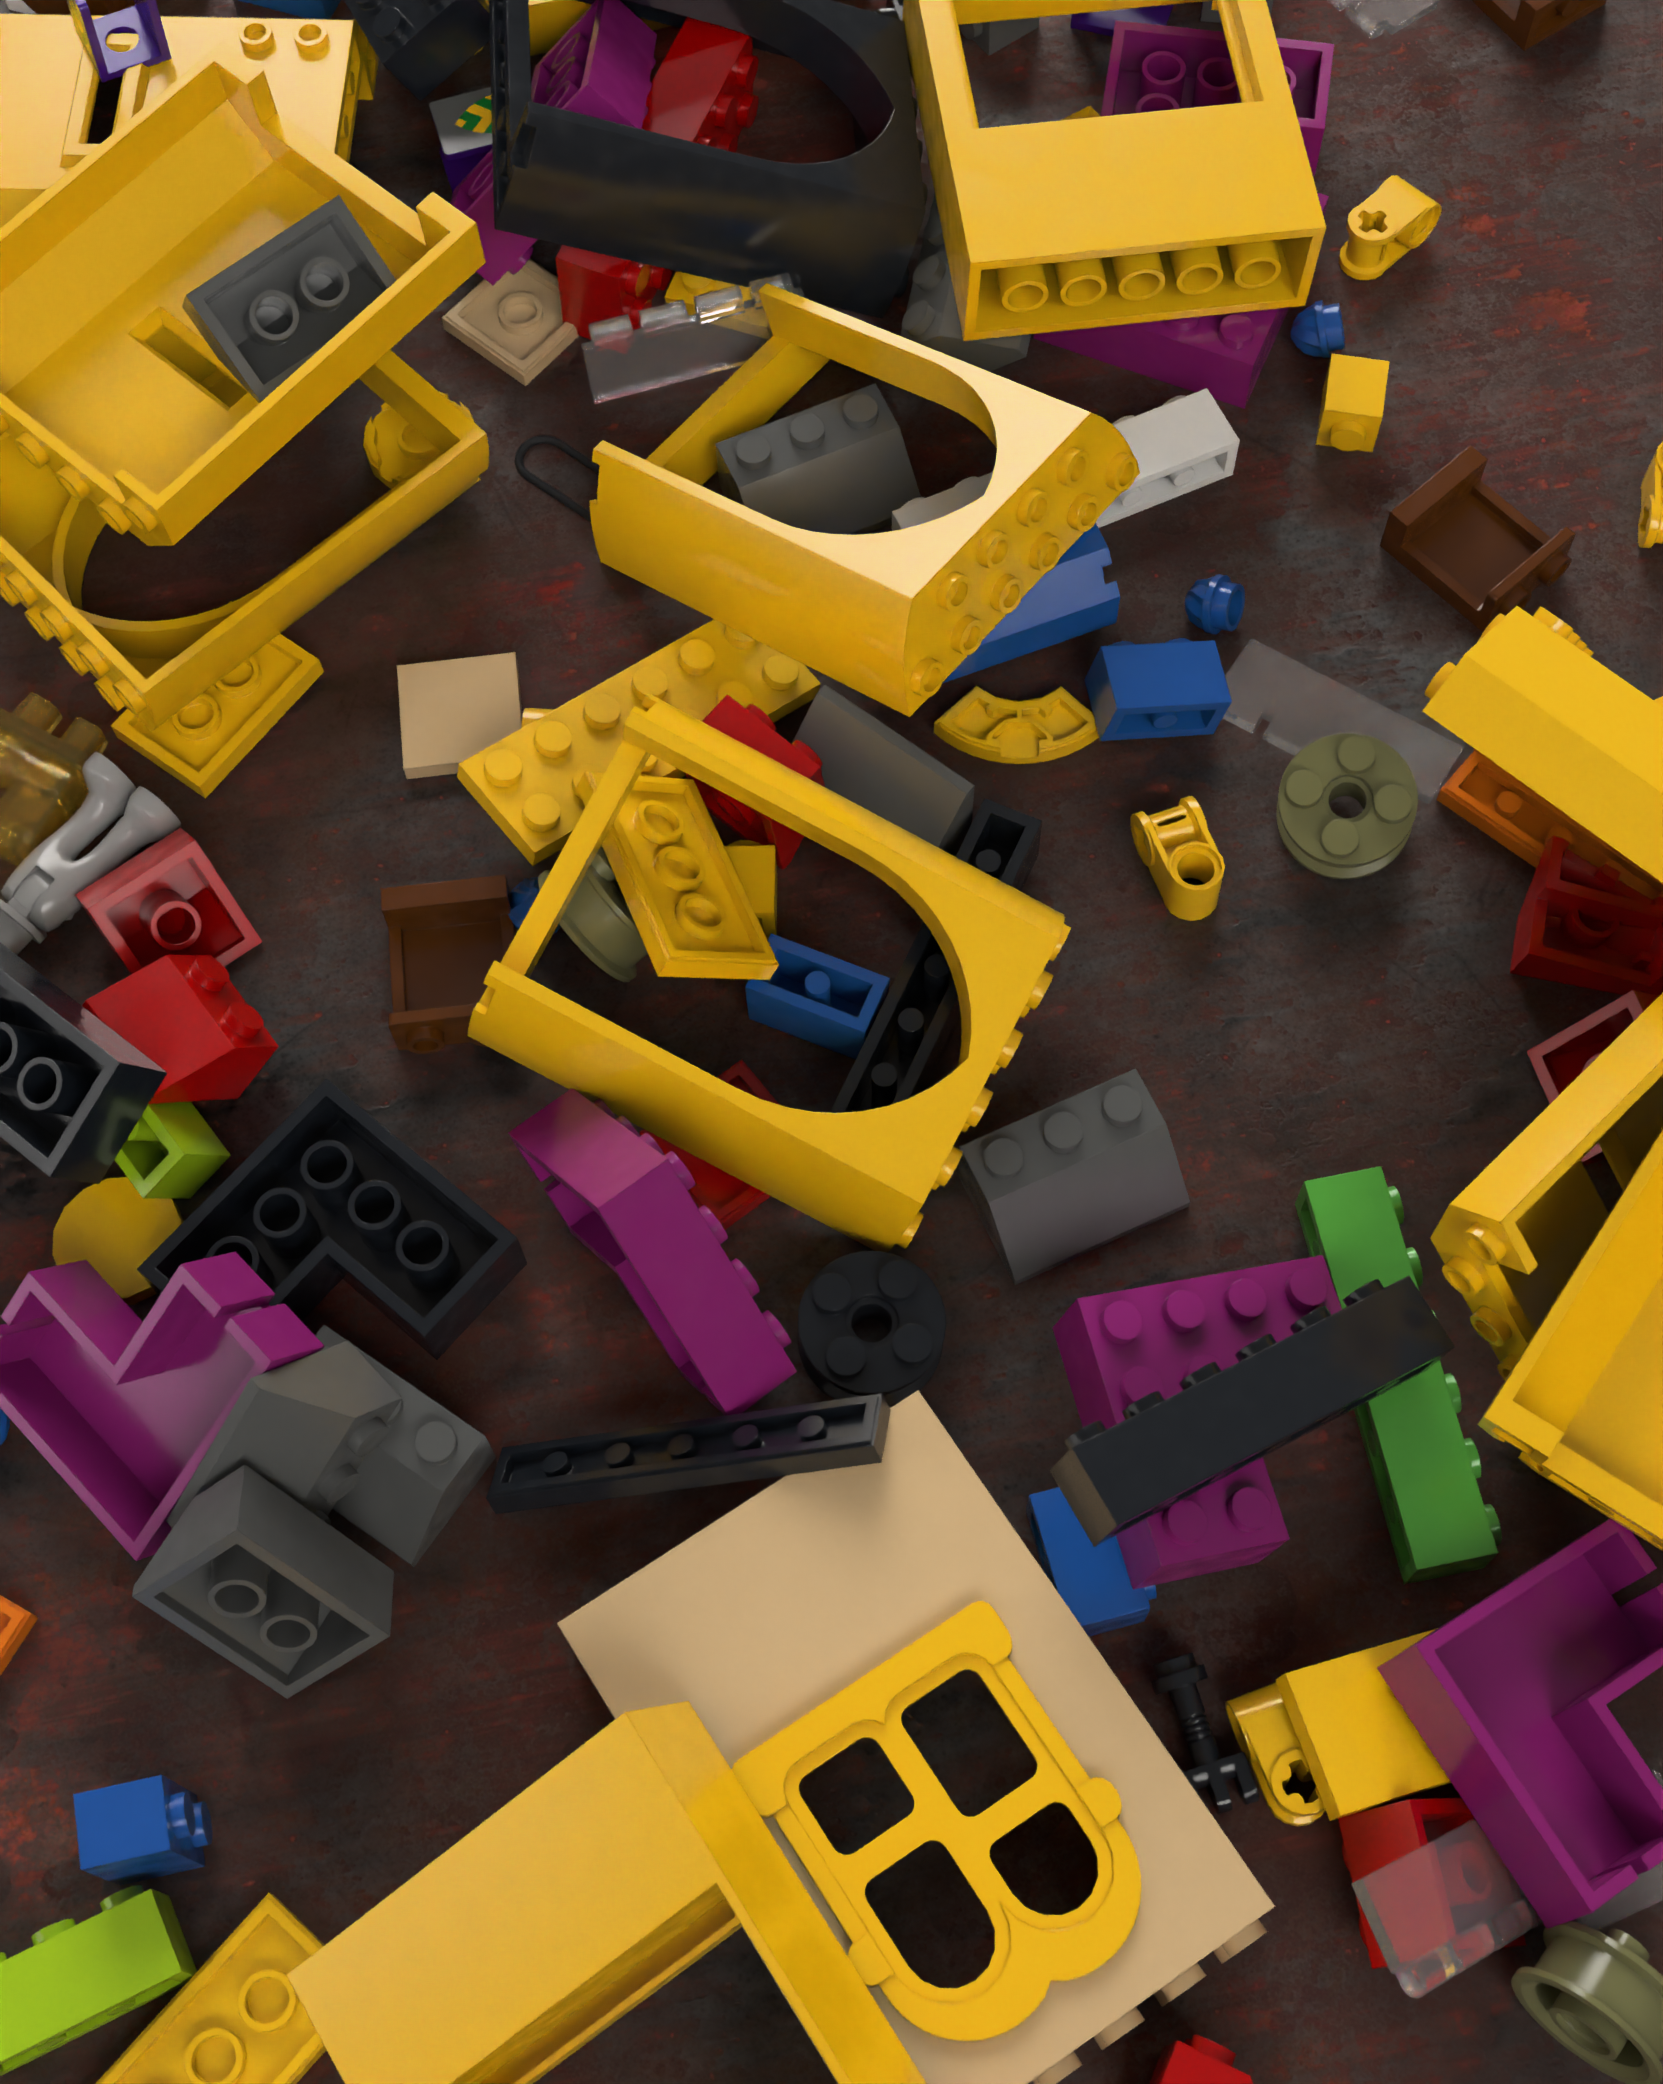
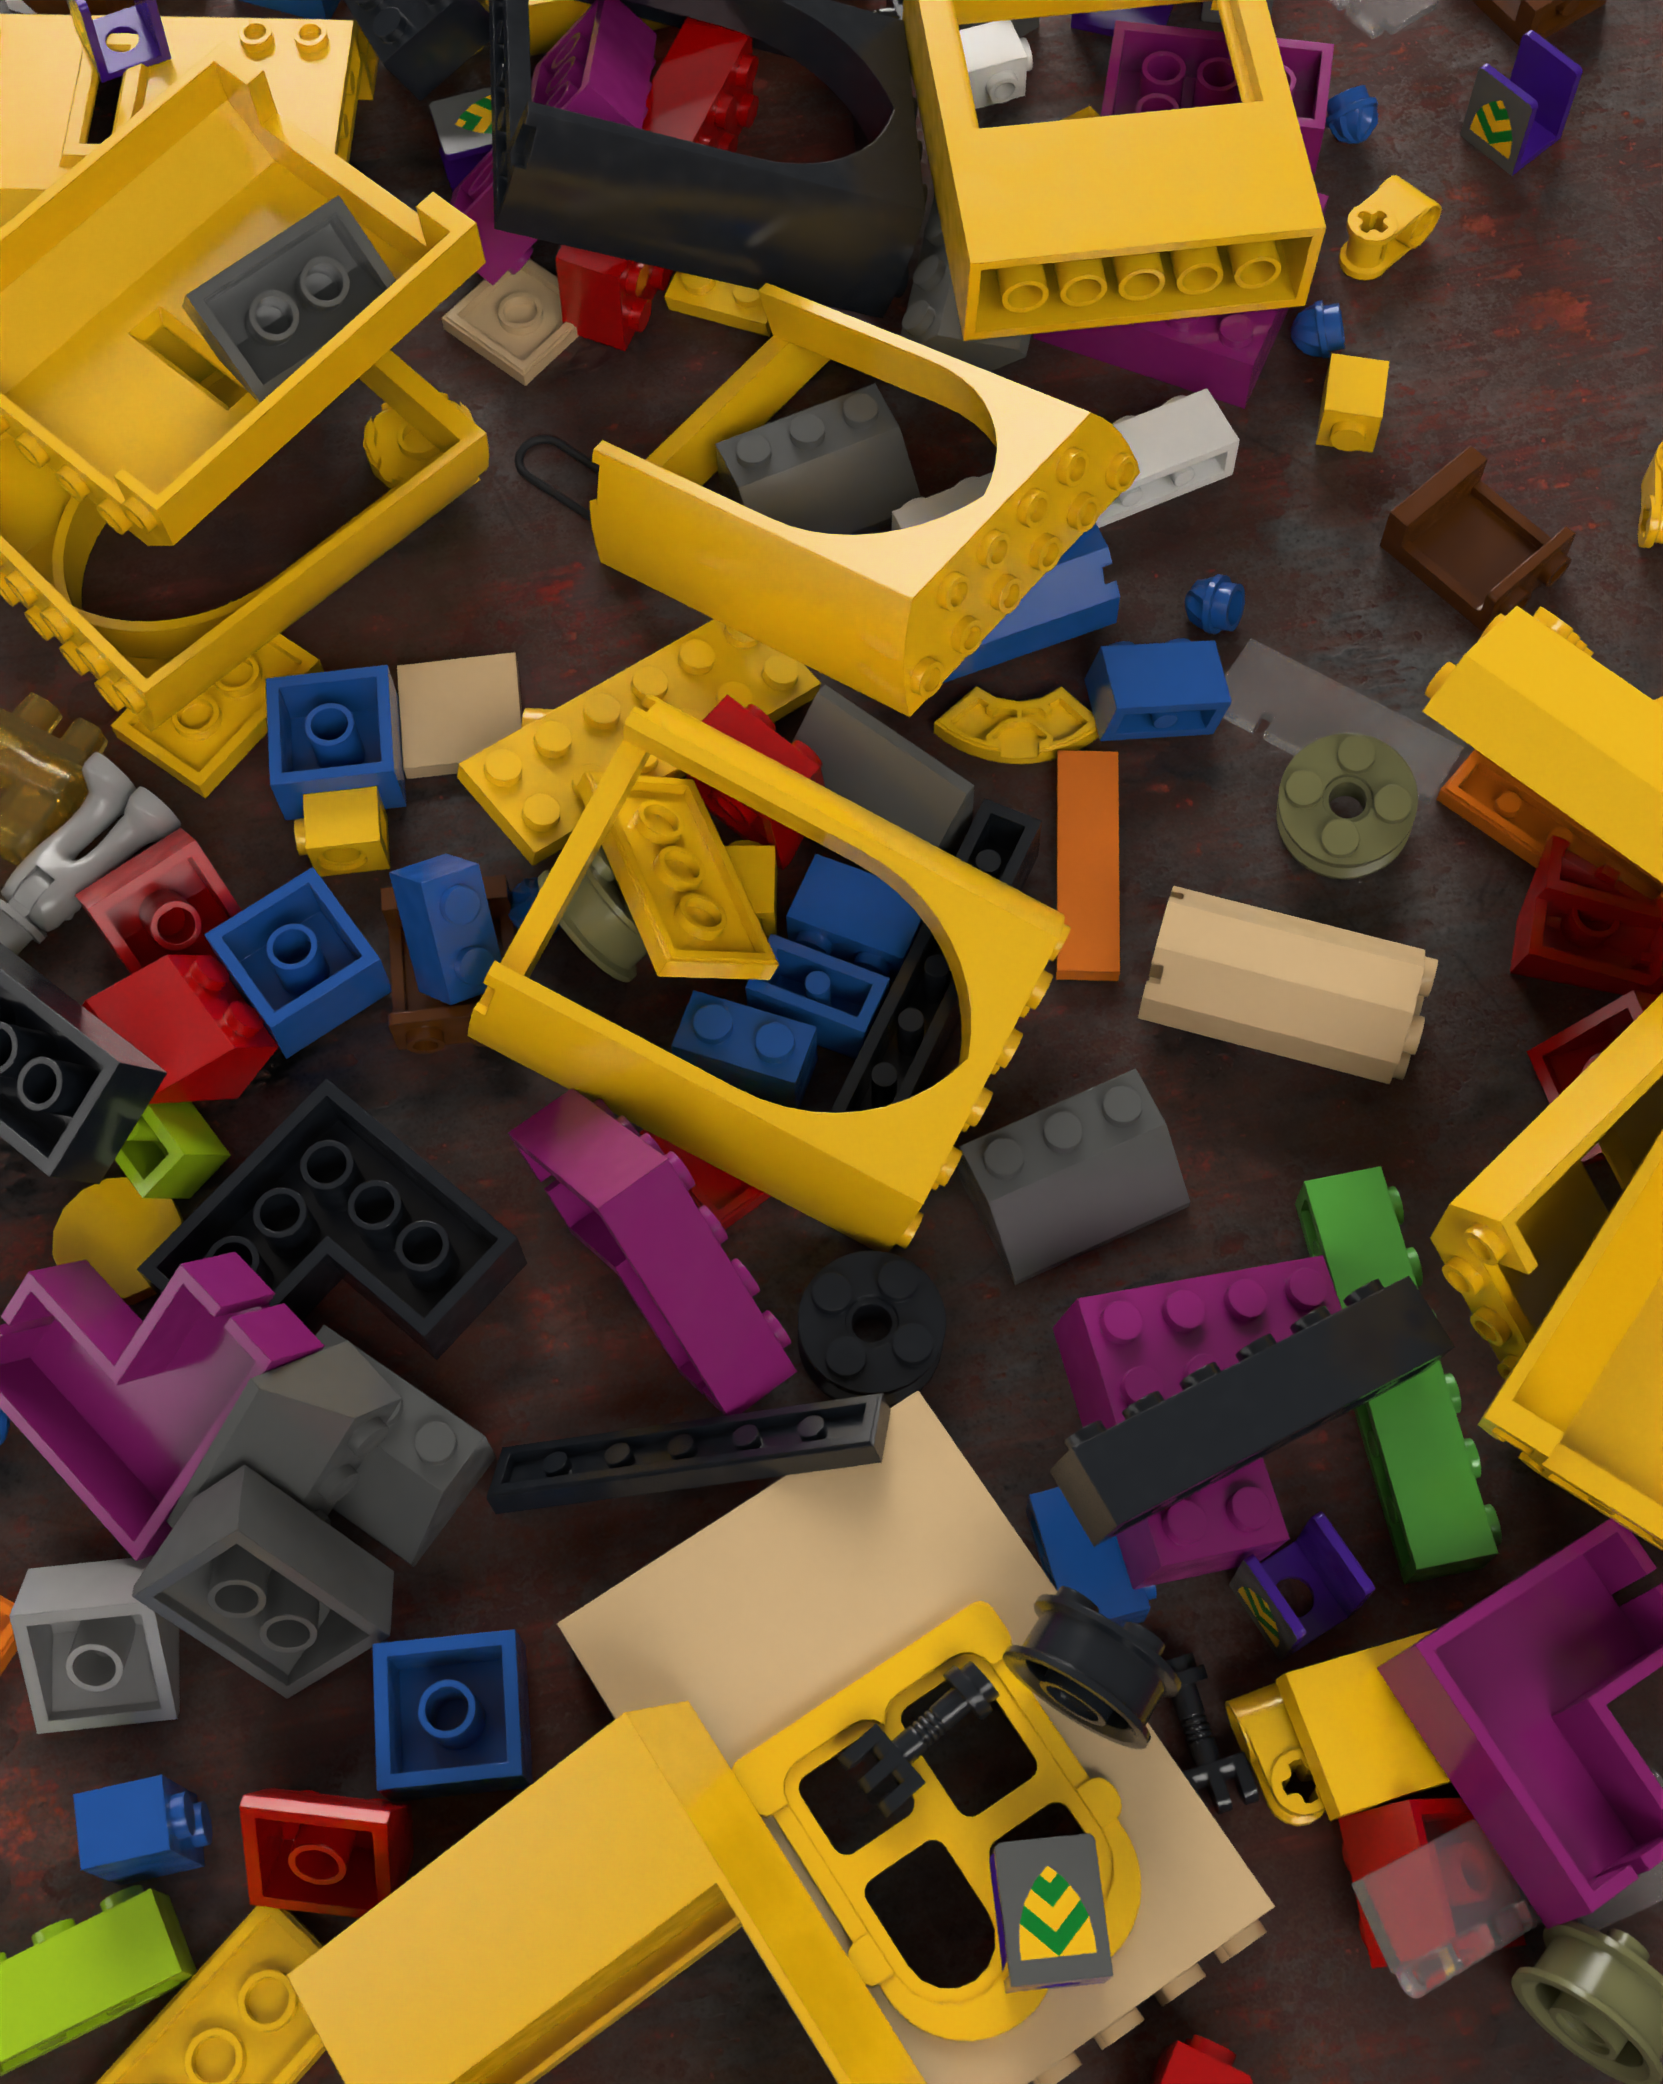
(93, 1648): none -> light grey slope
(300, 962): none -> blue brick
(324, 1850): none -> red slope
(334, 736): none -> blue brick
(344, 831): none -> yellow brick
(446, 926): none -> blue brick
(451, 1716): none -> blue brick
(676, 345): clear windscreen -> none
(748, 1048): none -> blue brick
(852, 917): none -> blue brick
(968, 1692): none -> black hinge
(996, 62): none -> white brick
(1050, 1913): none -> piece
(1088, 864): none -> orange tile
(1093, 1668): none -> black wheel
(1179, 847): yellow piece -> none
(1288, 986): none -> tan brick
(1324, 1566): none -> dark purple piece
(1352, 115): none -> blue plate
(1526, 114): none -> piece

